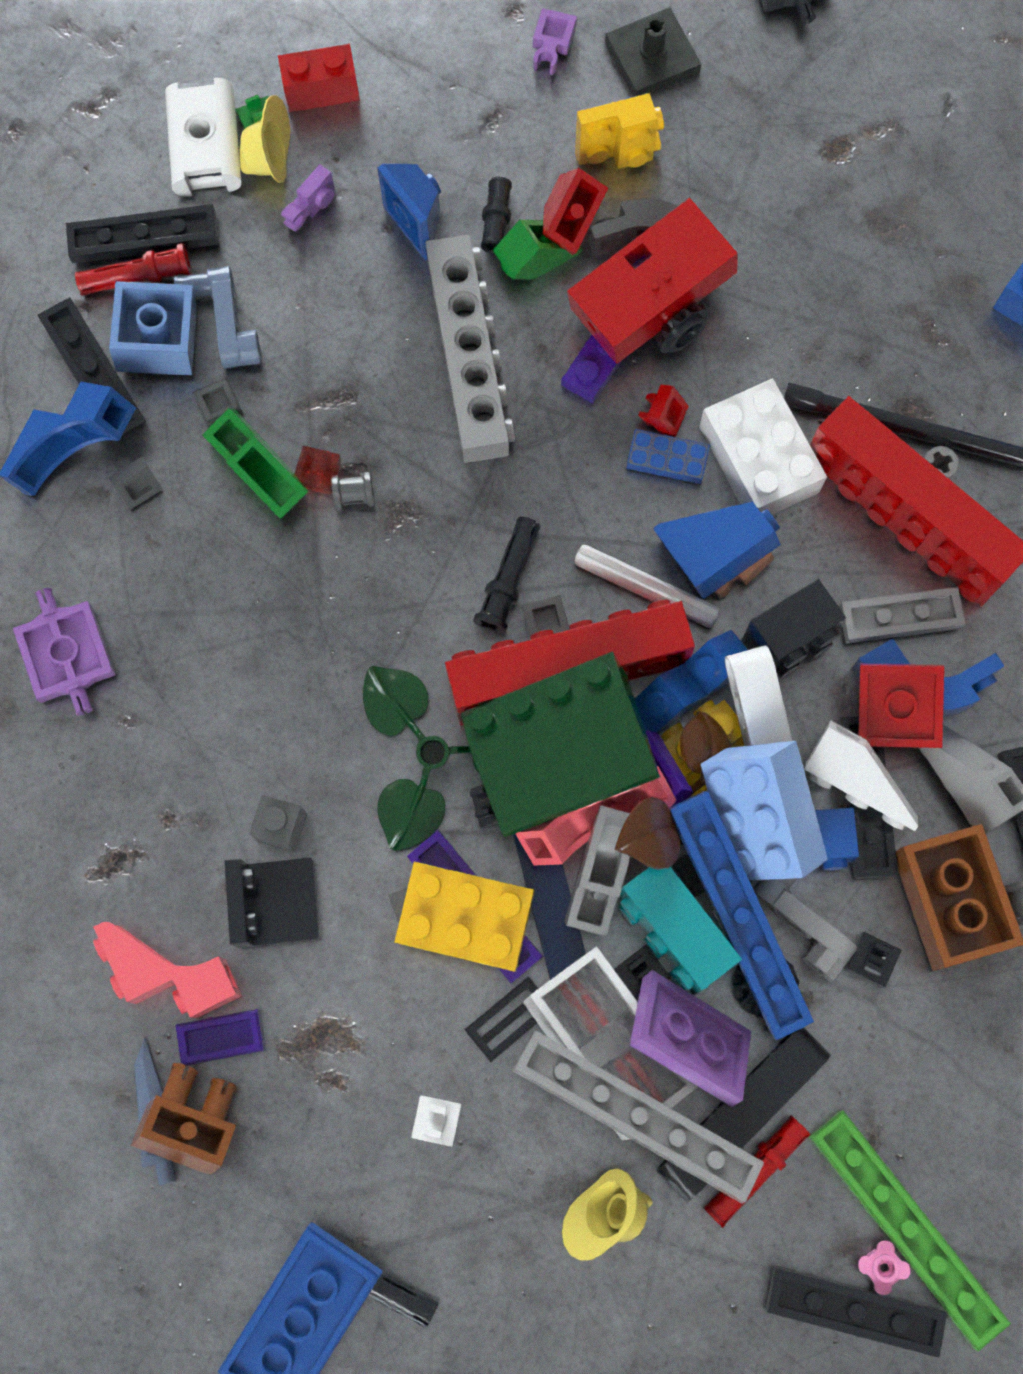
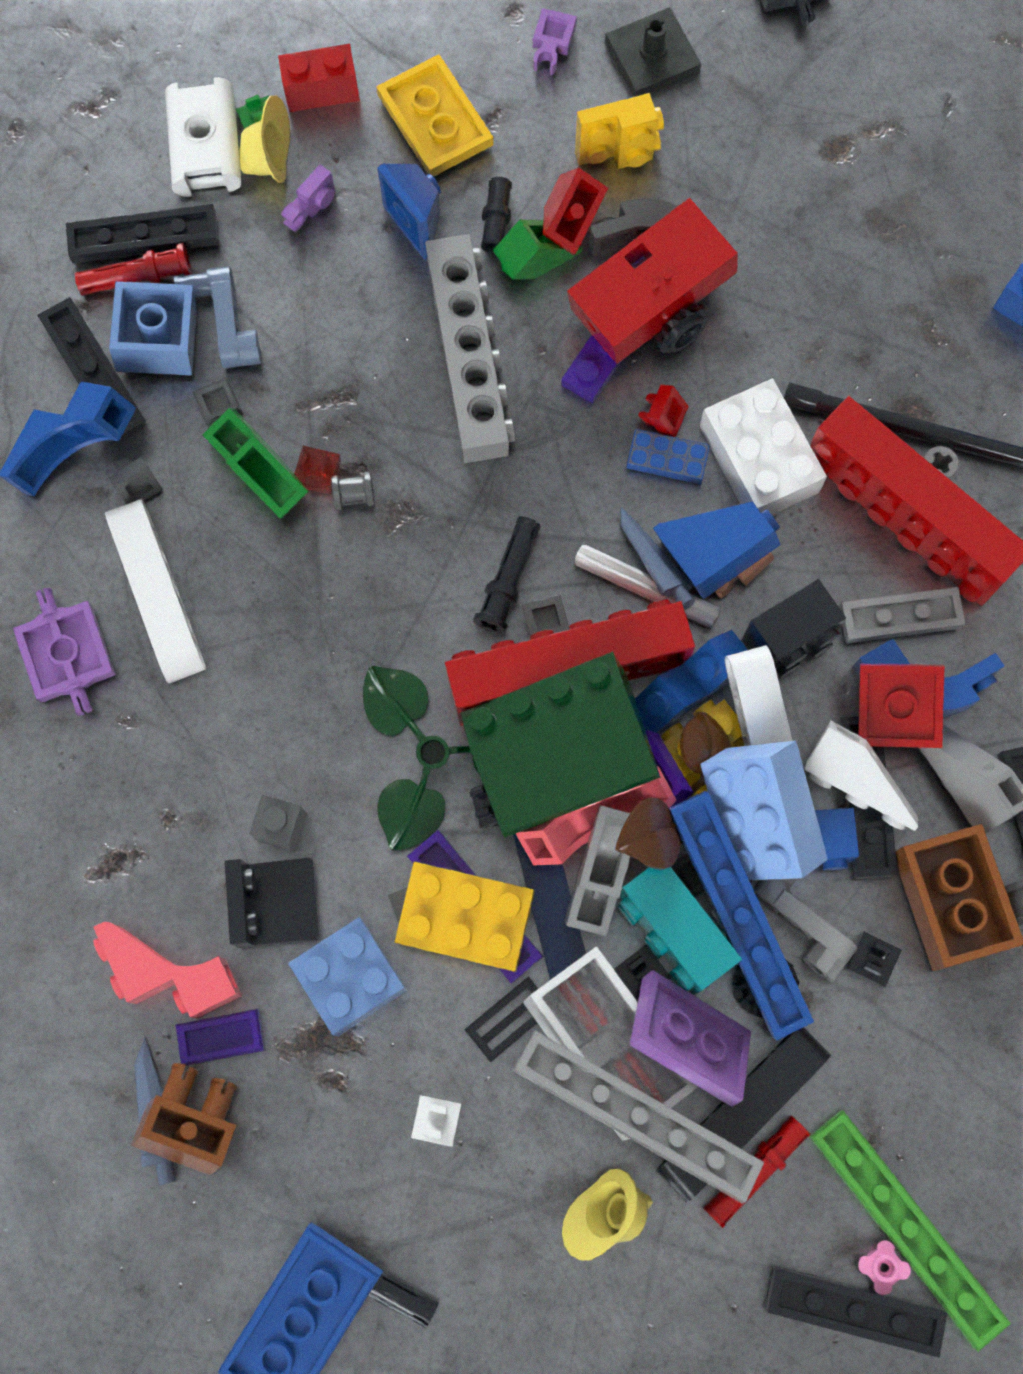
(155, 591): none -> white beam
(347, 977): none -> medium blue brick
(435, 115): none -> yellow plate
(662, 570): none -> sand blue bar

